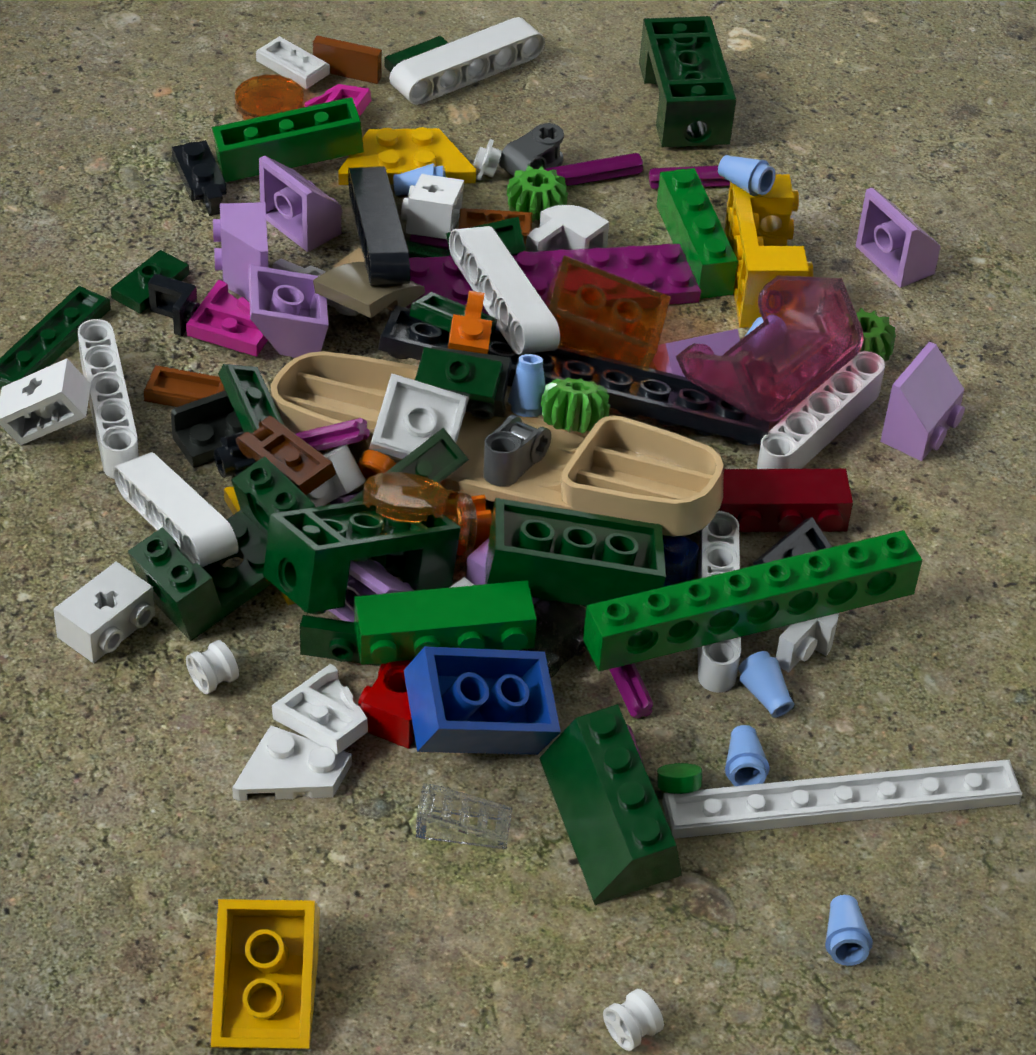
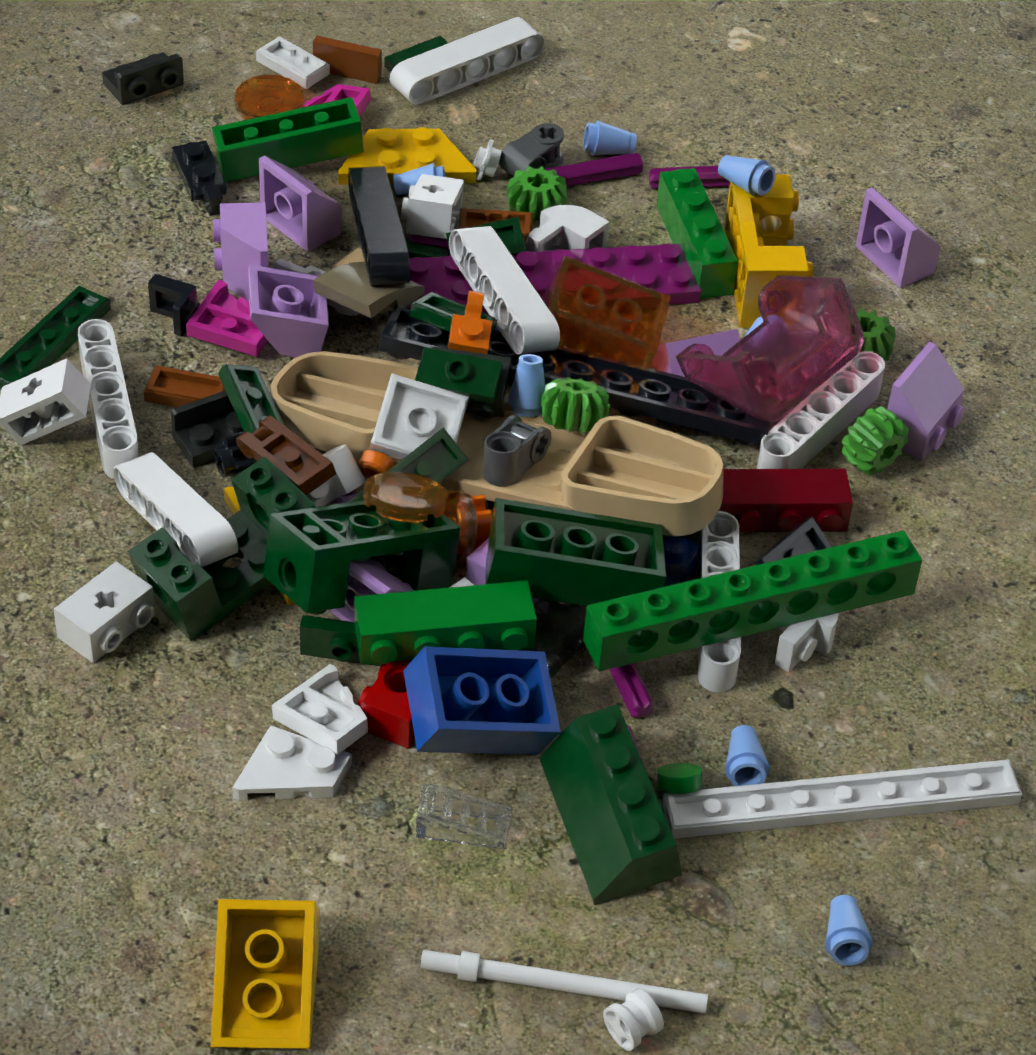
(133, 288): dark green plate -> none
(144, 77): none -> pearl dark grey bracket
(212, 666): white wheel -> none
(336, 434): magenta axle -> none
(470, 967): none -> white bar
(608, 139): none -> light blue cone
(692, 81): dark green plate -> none
(765, 680): light blue cone -> none
(875, 440): none -> bright green gear

